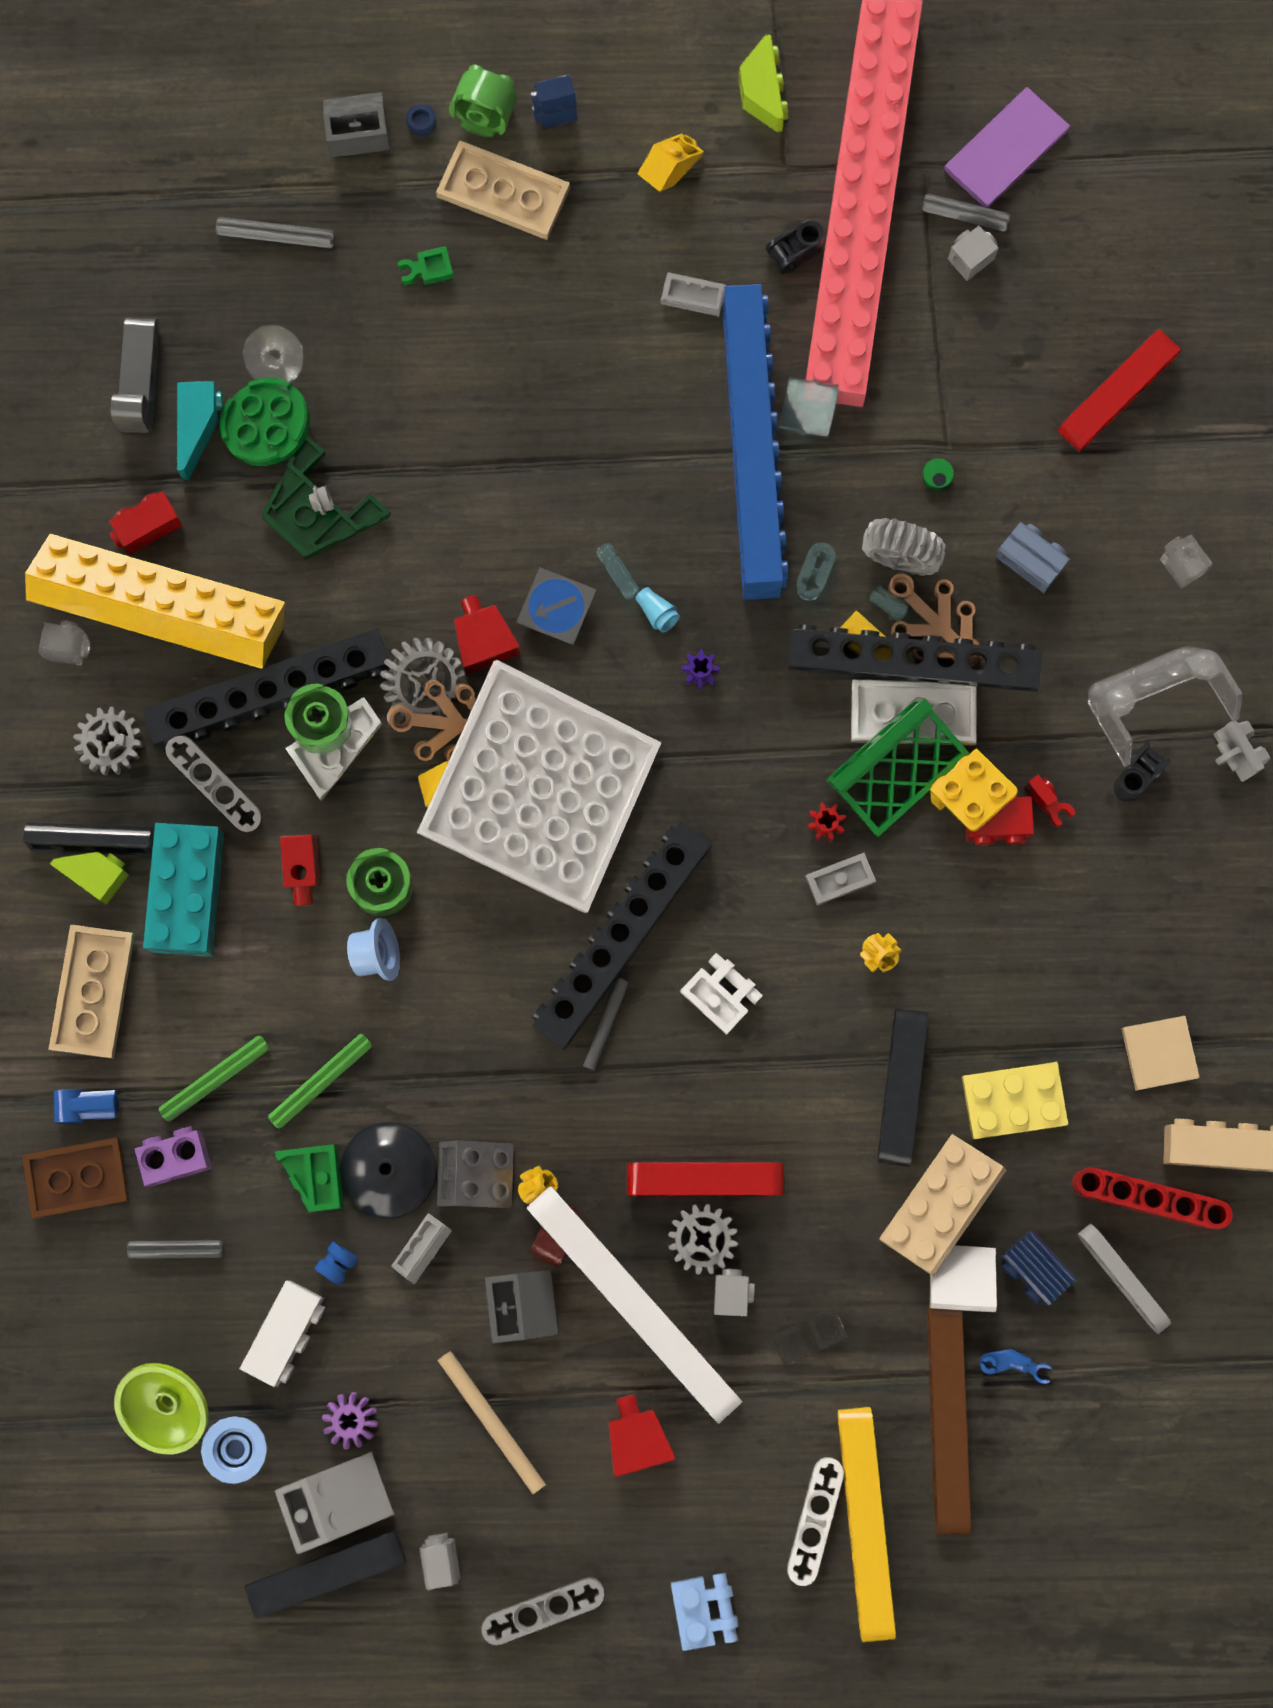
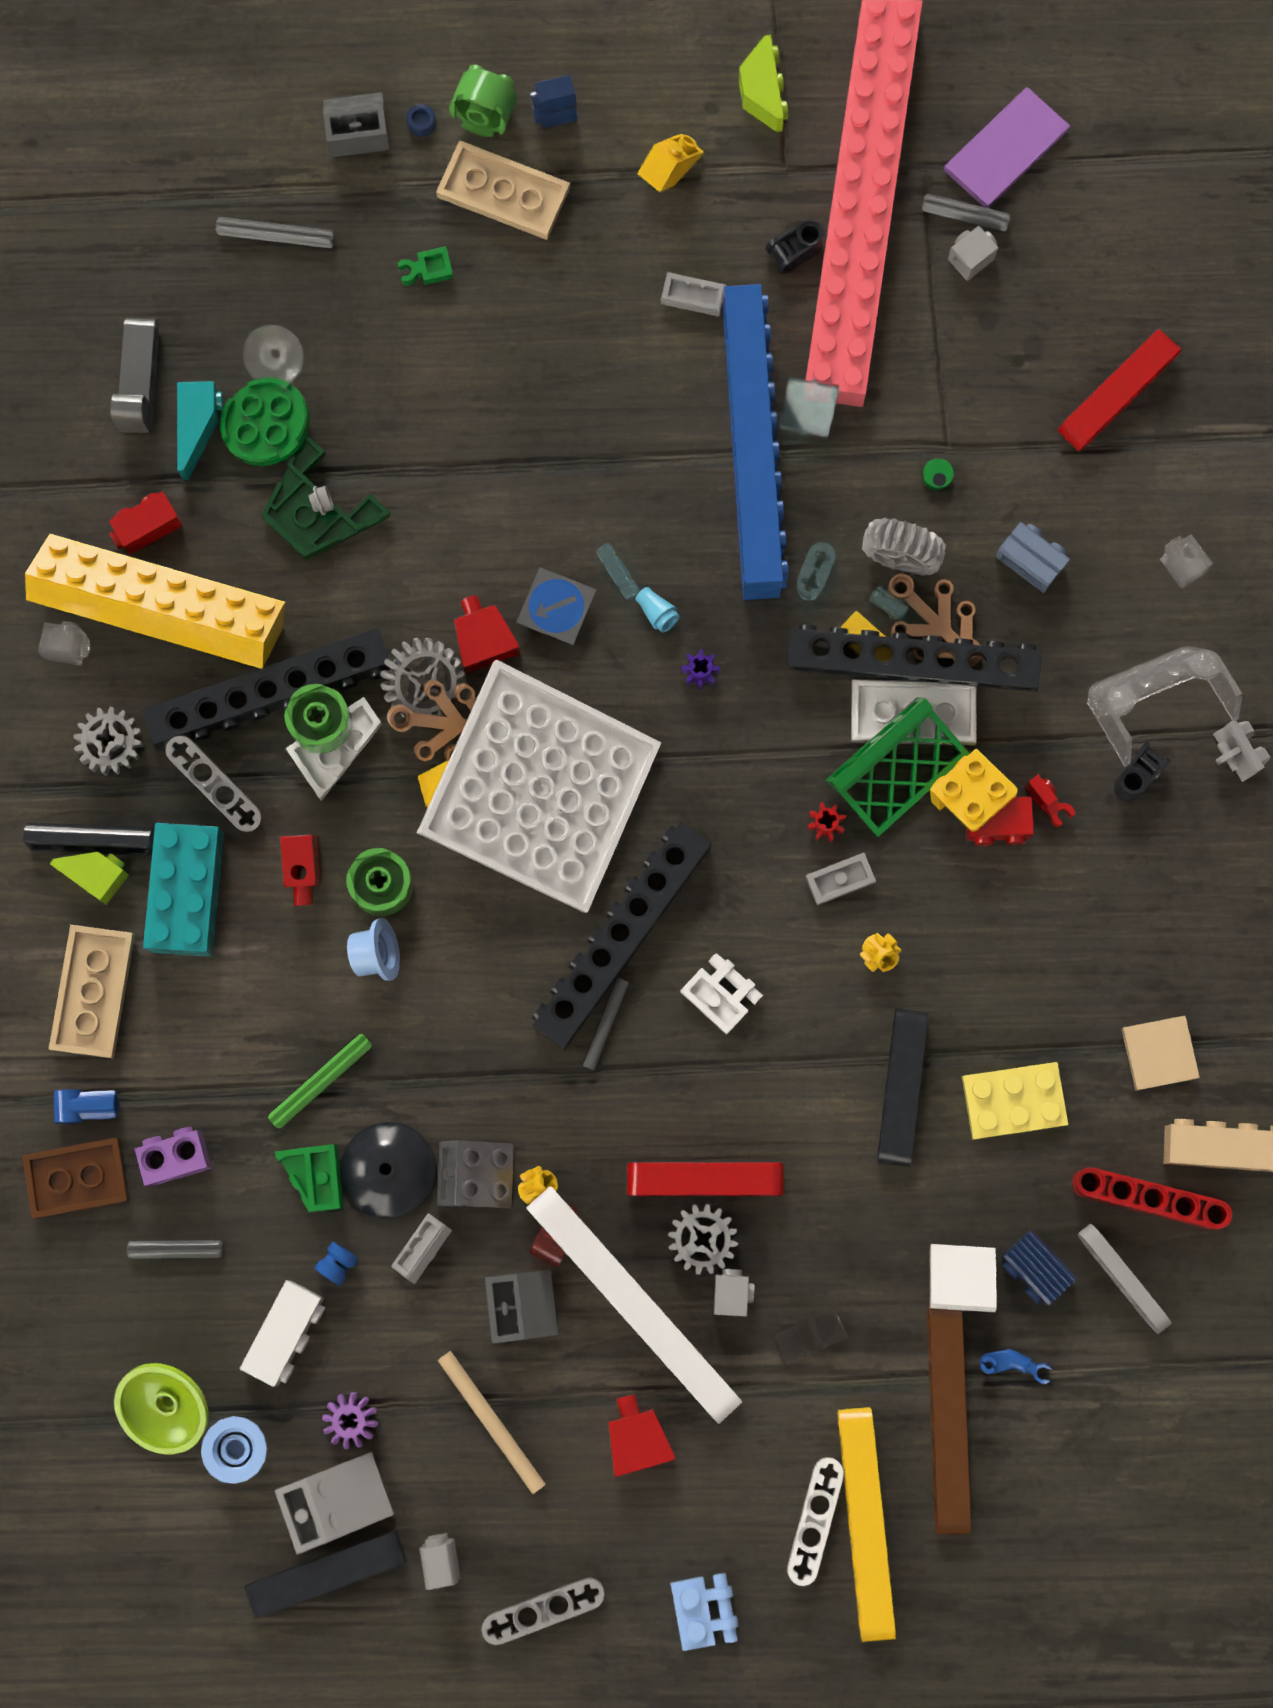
(213, 1078): bright green axle -> none
(942, 1204): tan plate -> none

